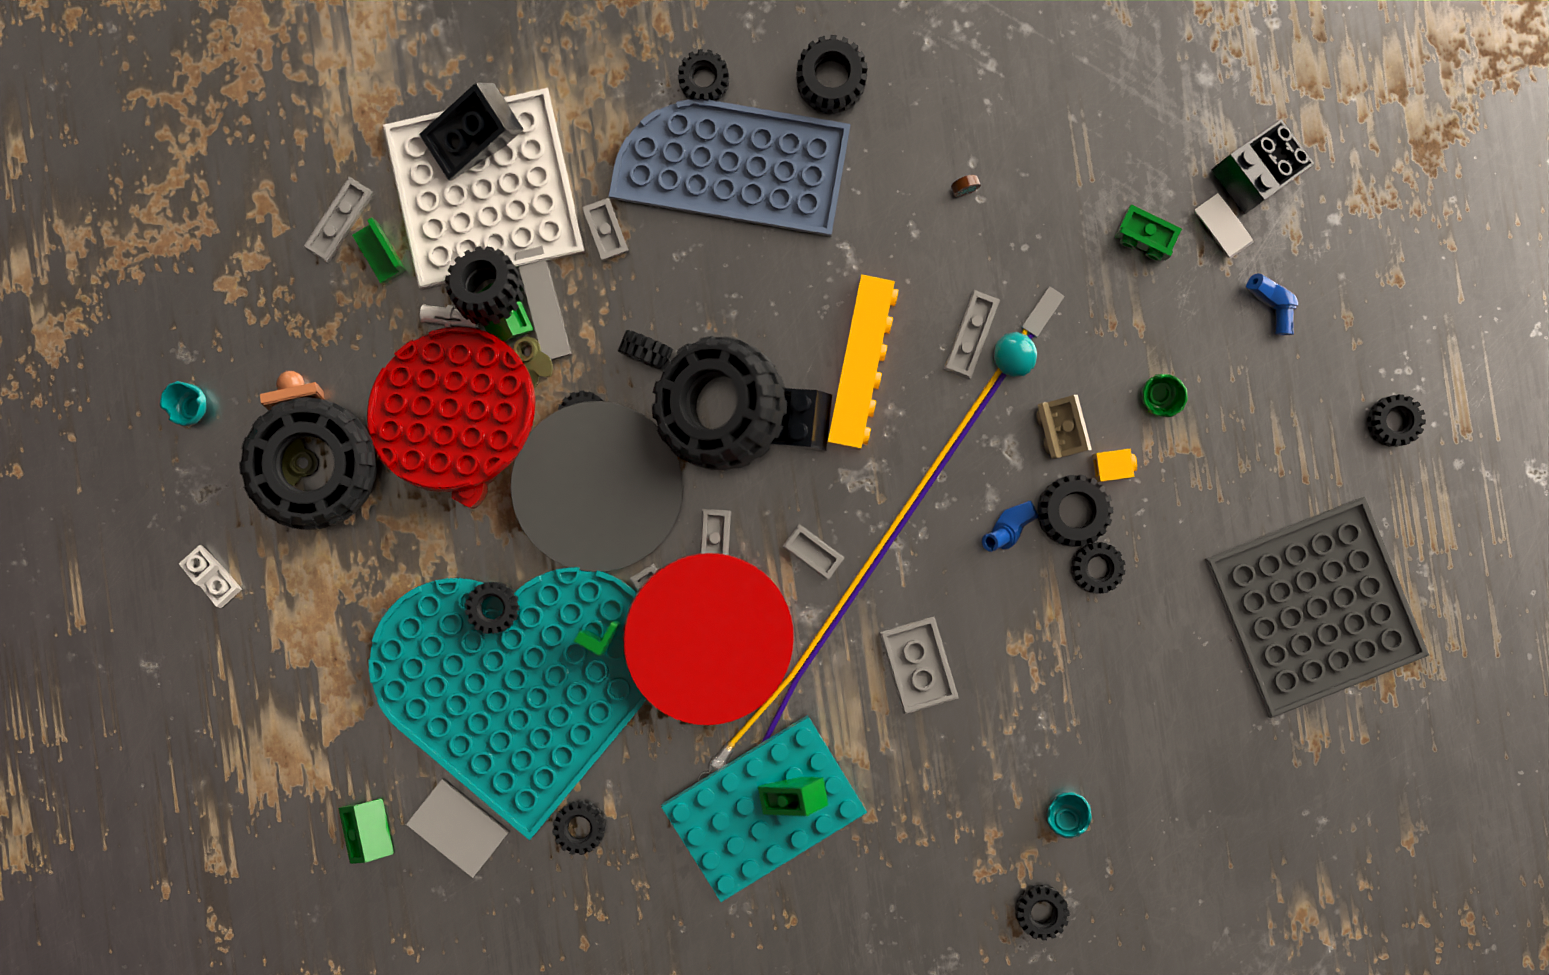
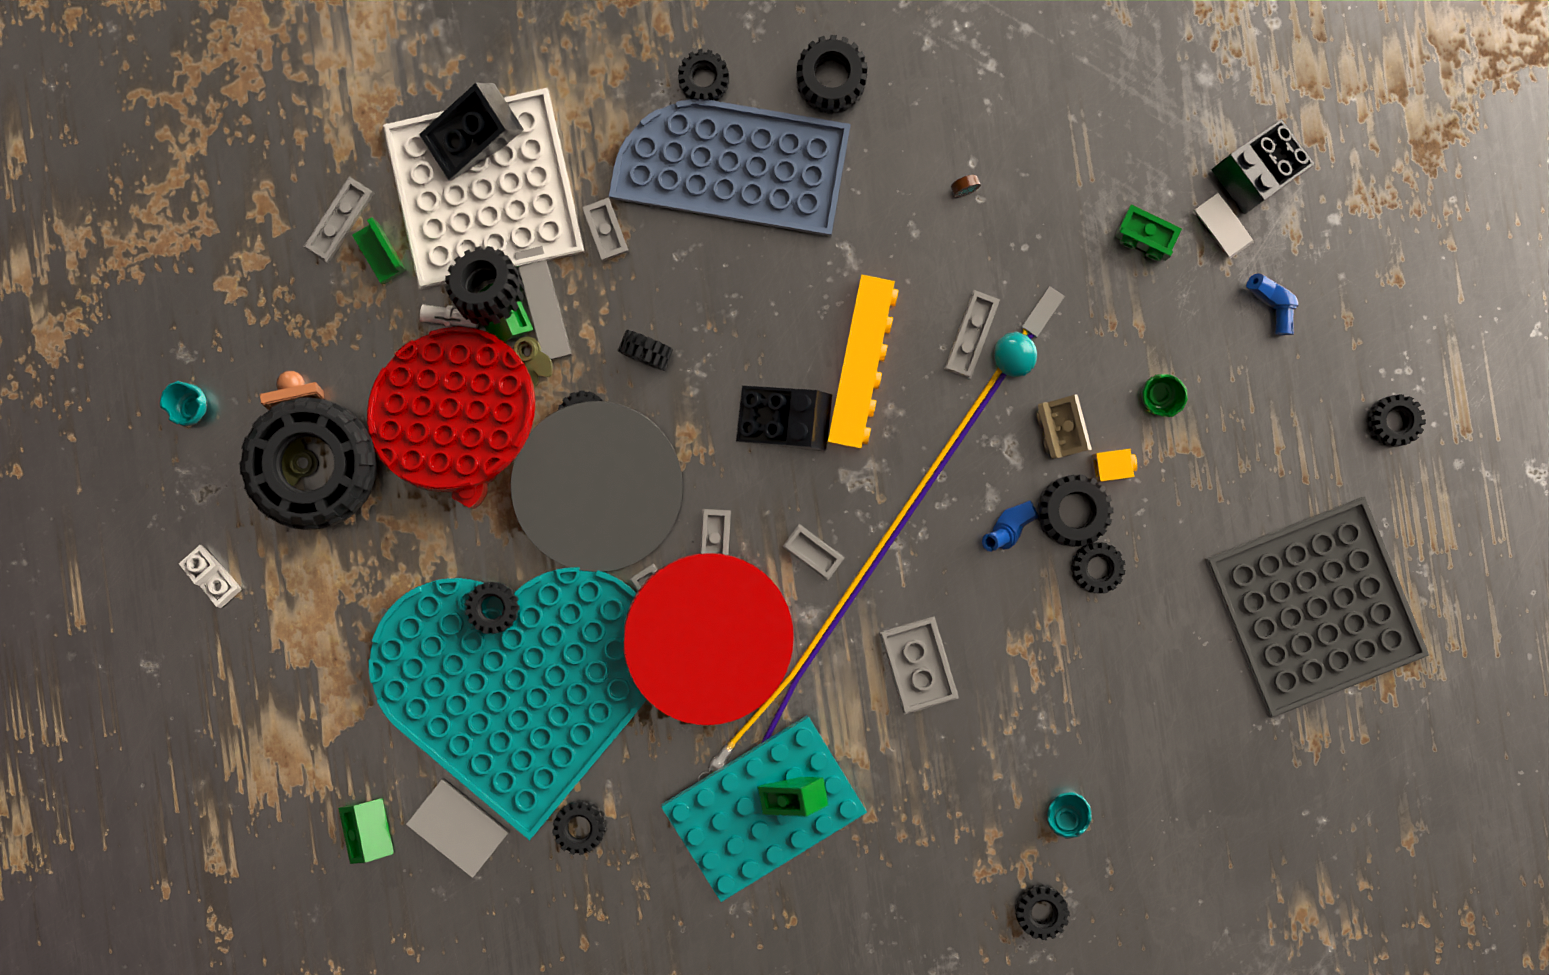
(594, 642): green panel -> none
(757, 410): black tyre -> none

